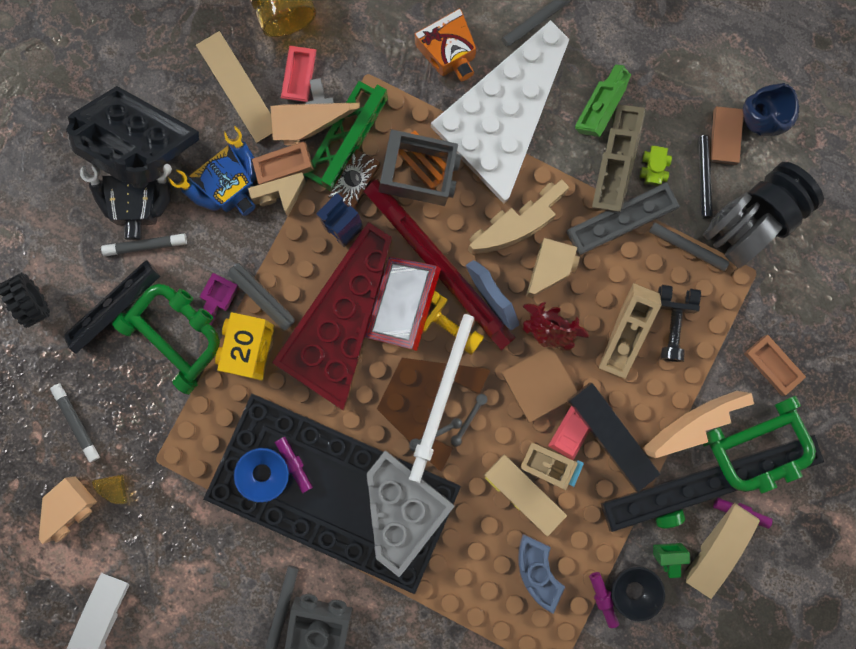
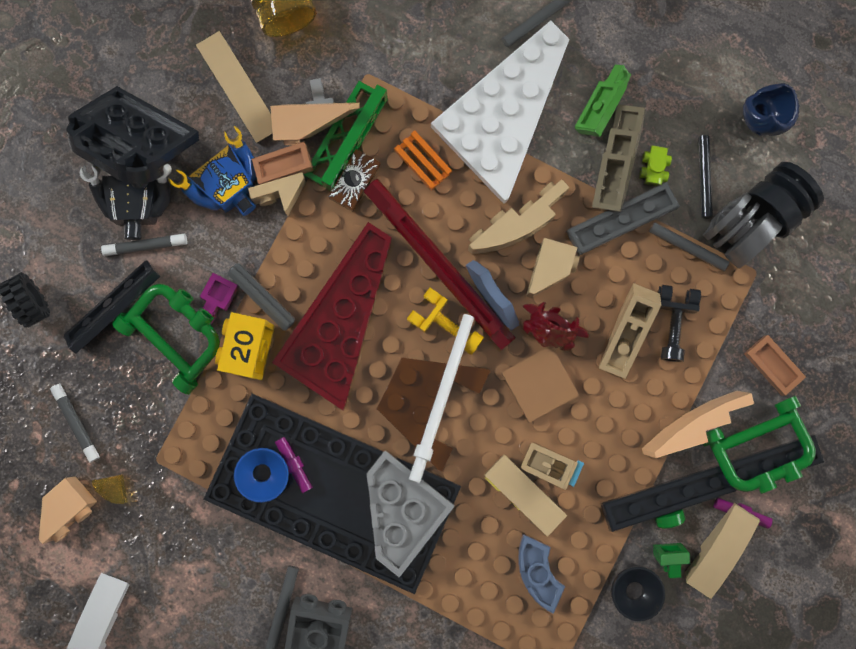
(298, 74): coral tile -> none
(340, 220): dark blue piece -> none
(403, 303): tile -> none
(422, 145): dark grey window -> none
(448, 45): torso -> none
(456, 423): dark grey hinge -> none
(456, 440): dark grey hinge -> none
(569, 435): coral tile -> none
(604, 600): magenta bar -> none
(614, 437): black tile -> none
(726, 135): nougat tile -> none

